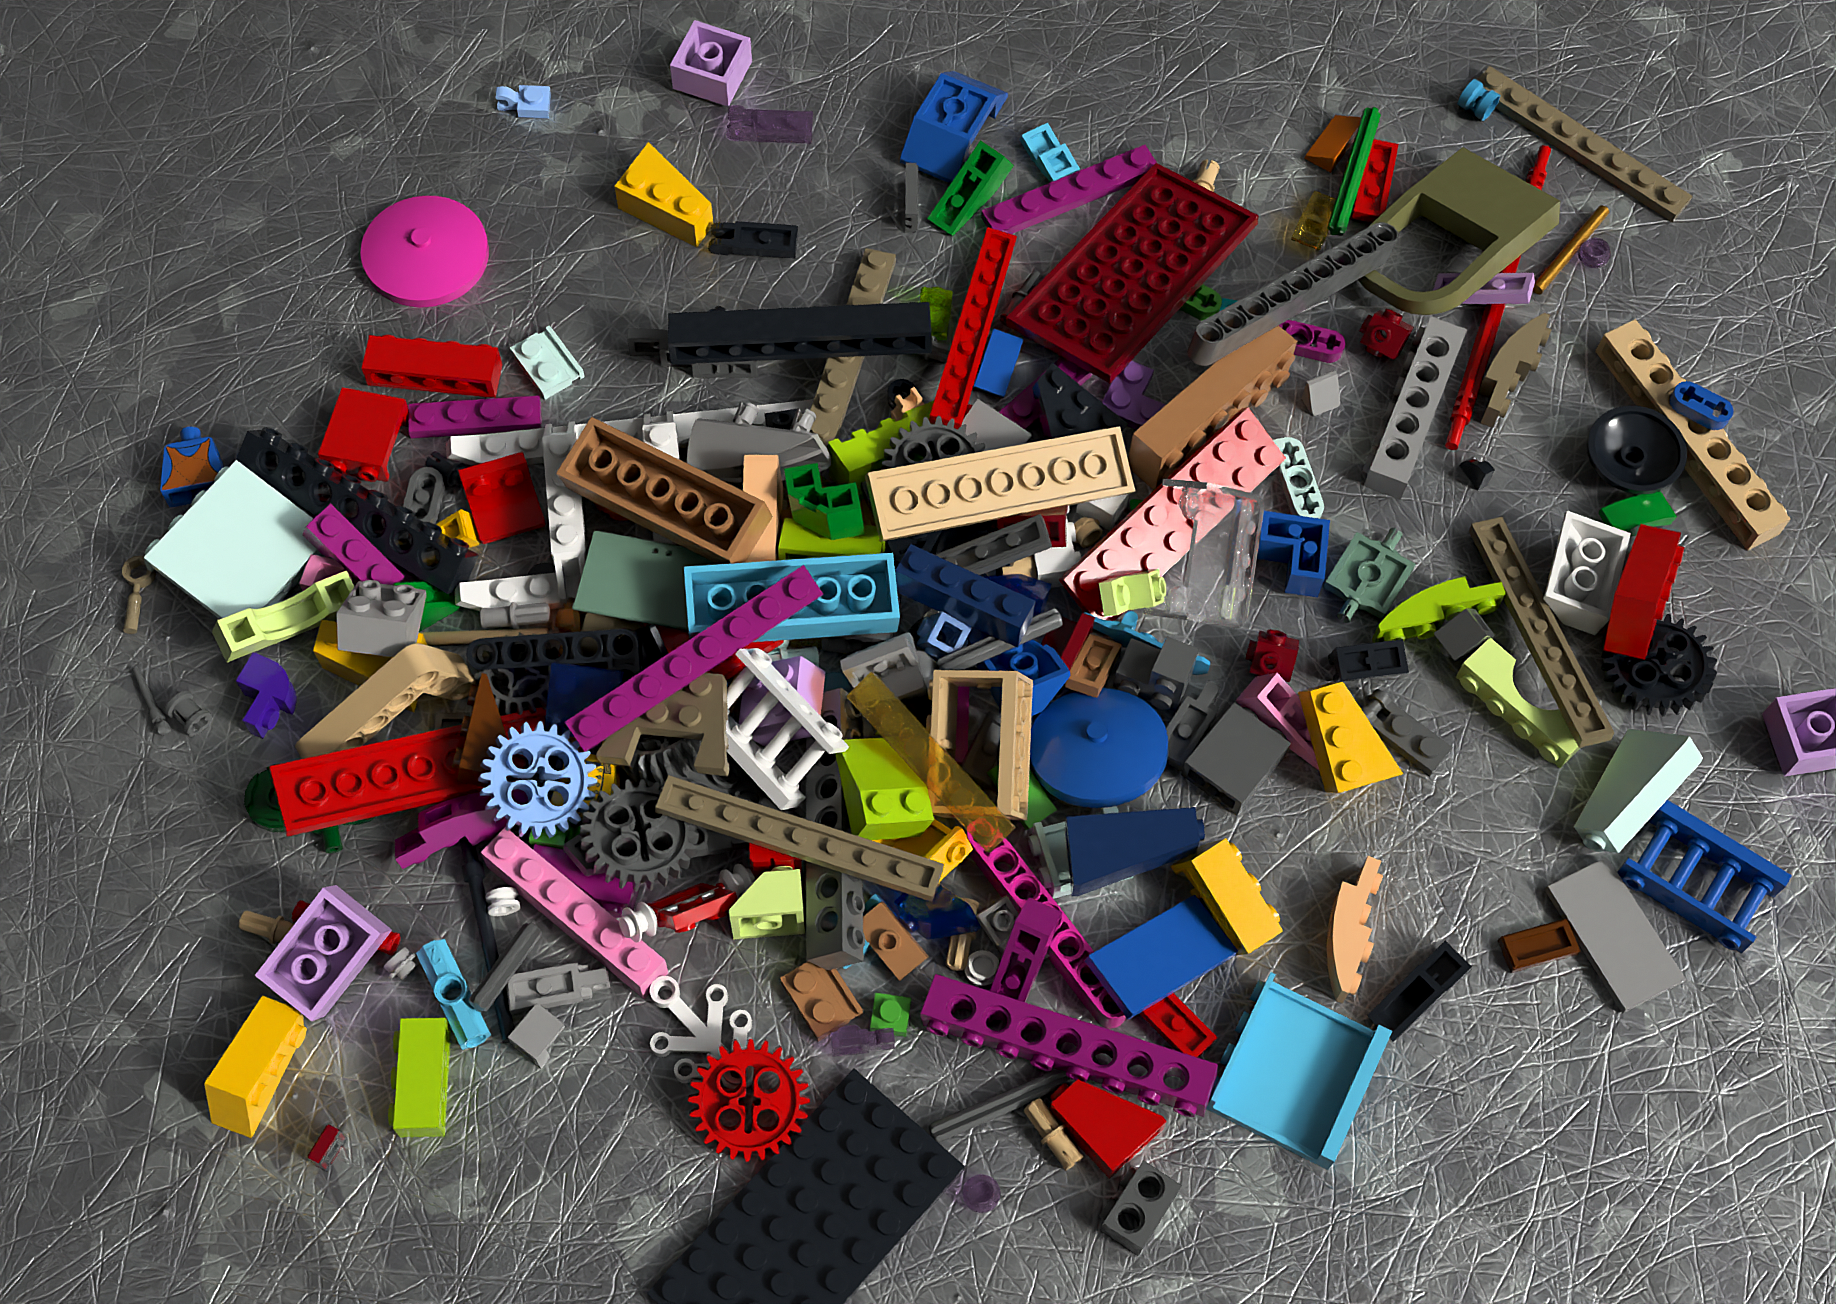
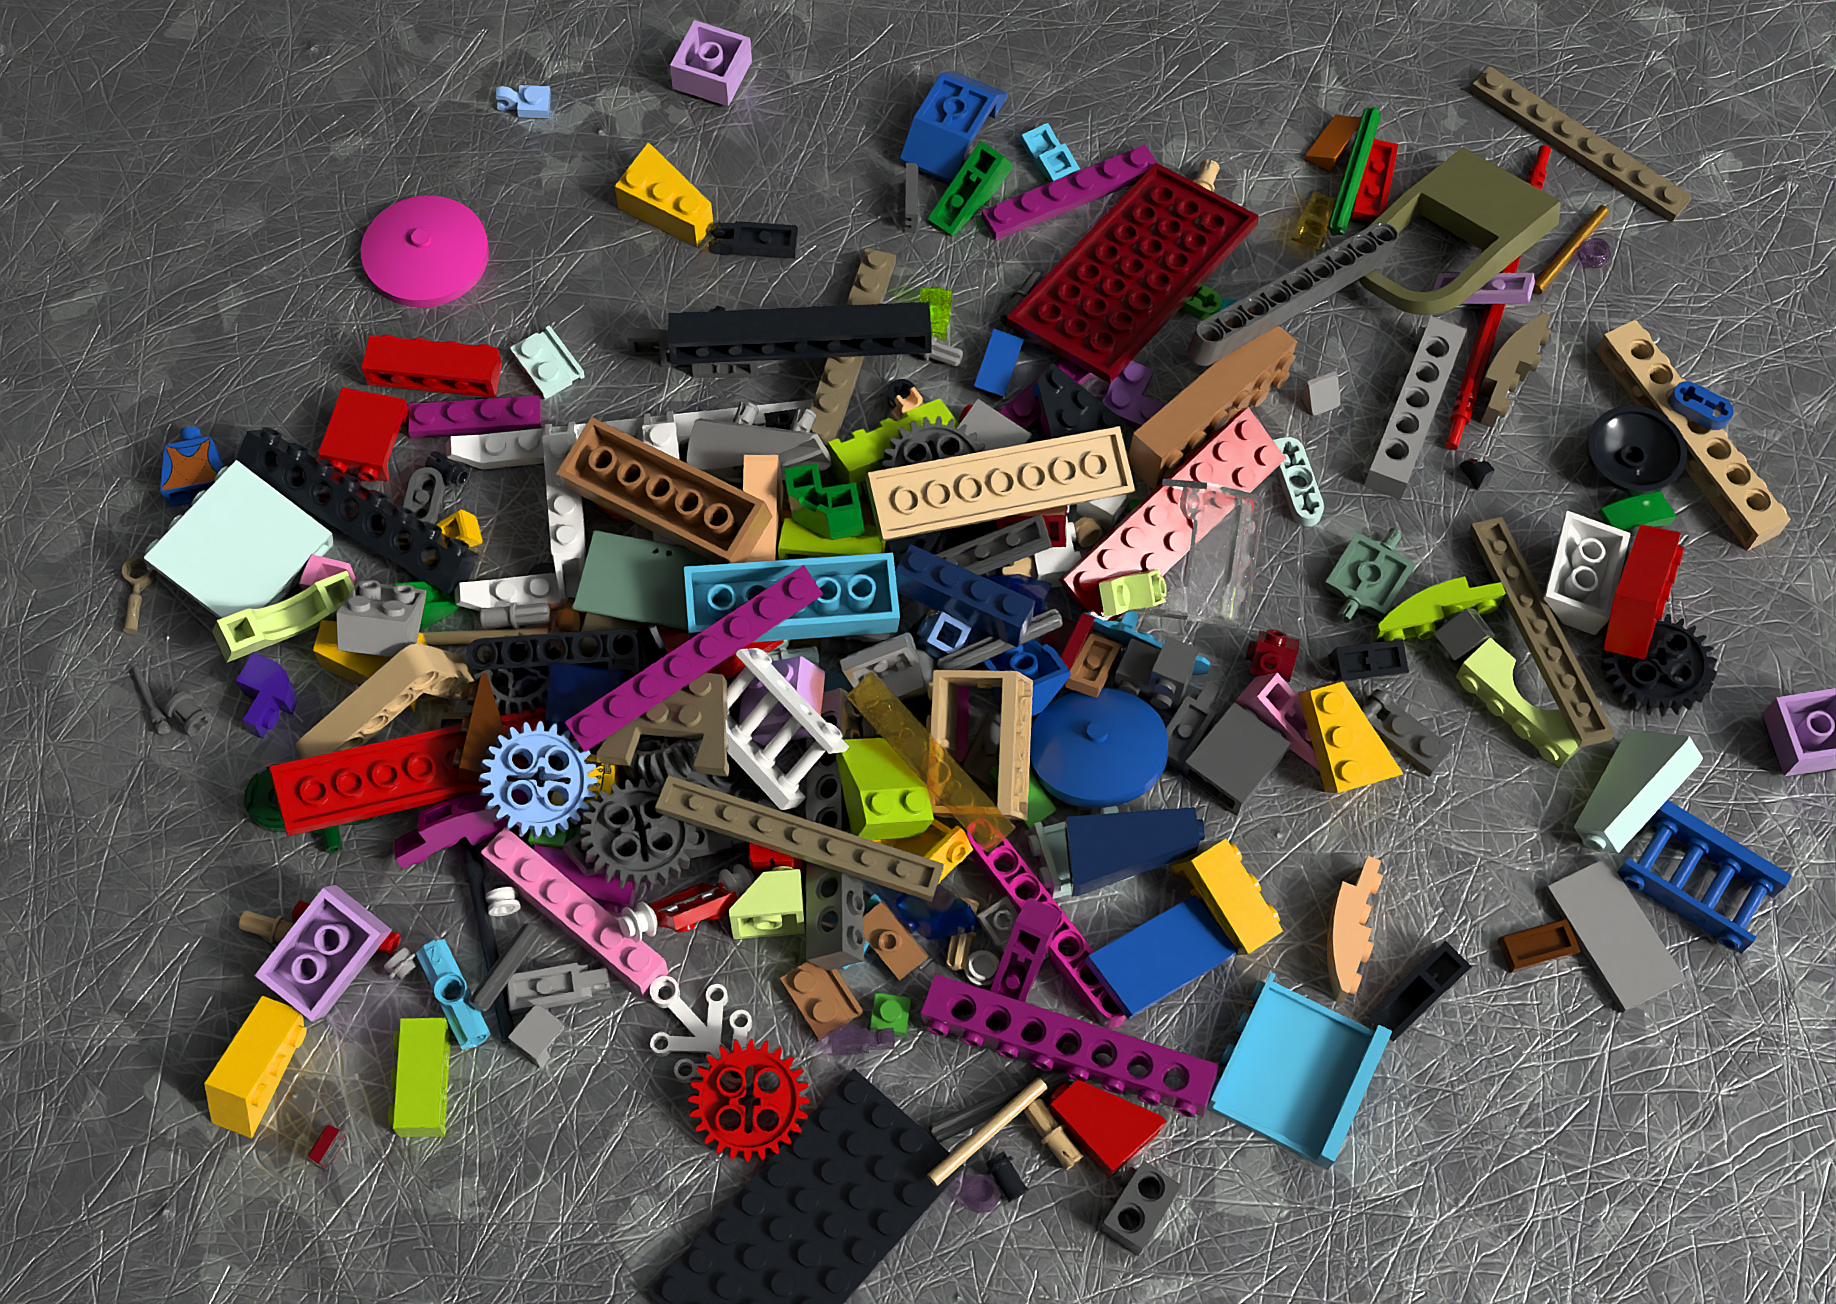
(343, 542): magenta arch -> none
(502, 498): red bracket -> none
(769, 125): clear purple plate -> none
(973, 328): red plate -> none
(987, 1131): none -> tan bar
(1006, 1176): none -> black pin
(1179, 1026): red plate -> none
(1300, 544): blue brick -> none
(1323, 337): magenta beam -> none
(1395, 329): dark red brick -> none
(1478, 99): dark azure wheel -> none

